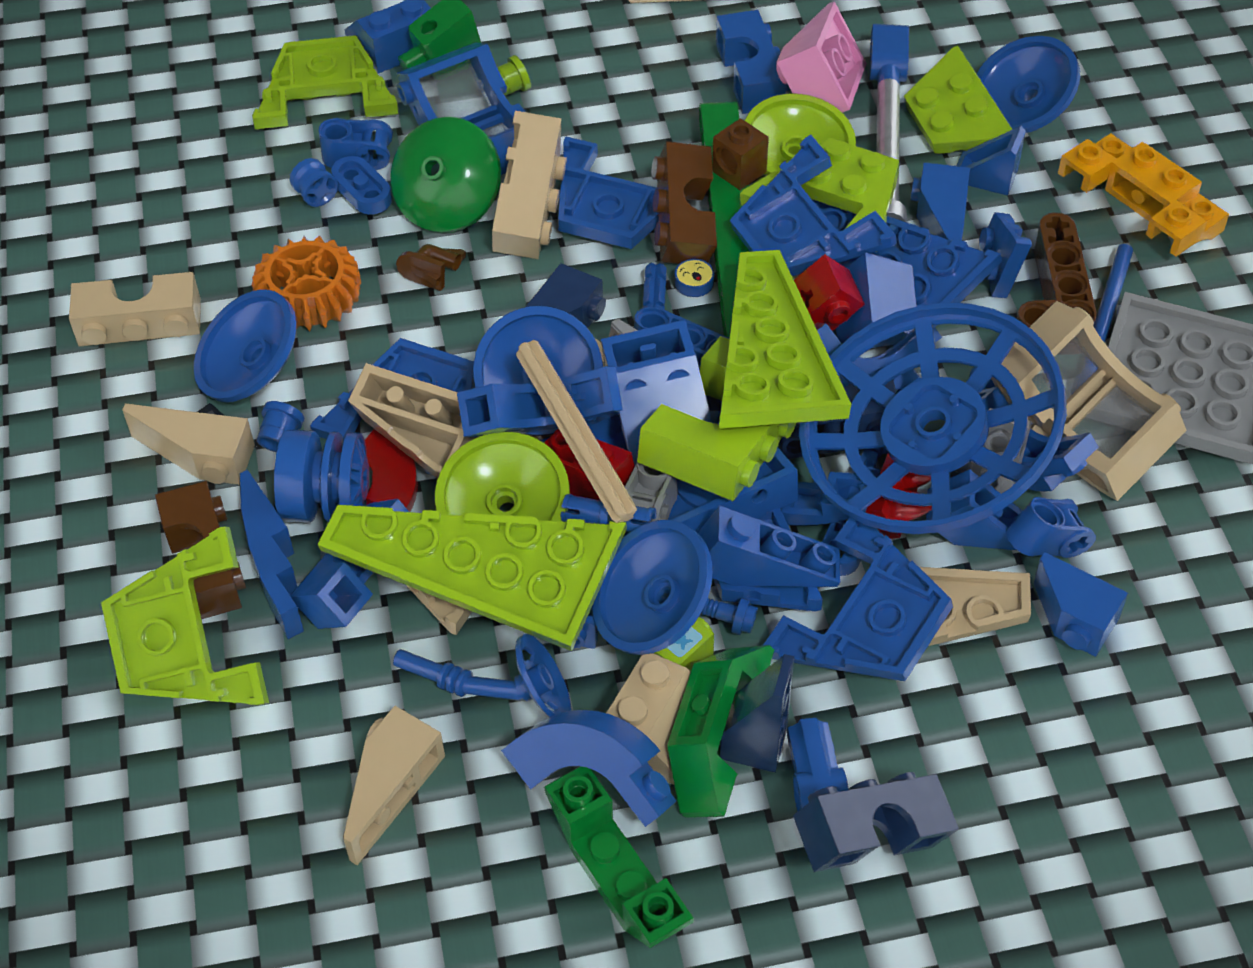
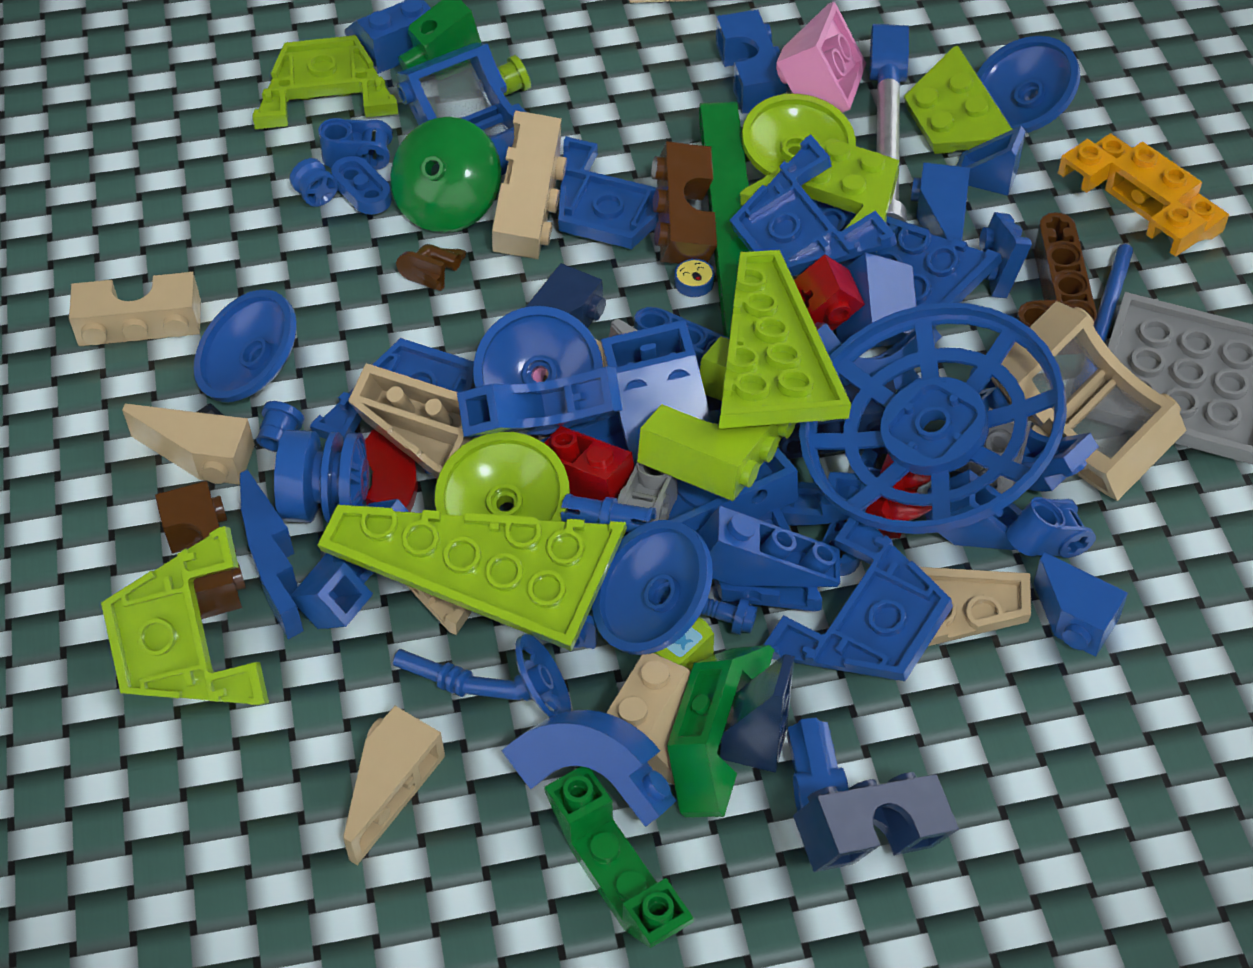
(305, 273): orange gear -> none
(576, 432): tan axle -> none
(654, 286): blue axle -> none
(740, 154): reddish brown brick -> none

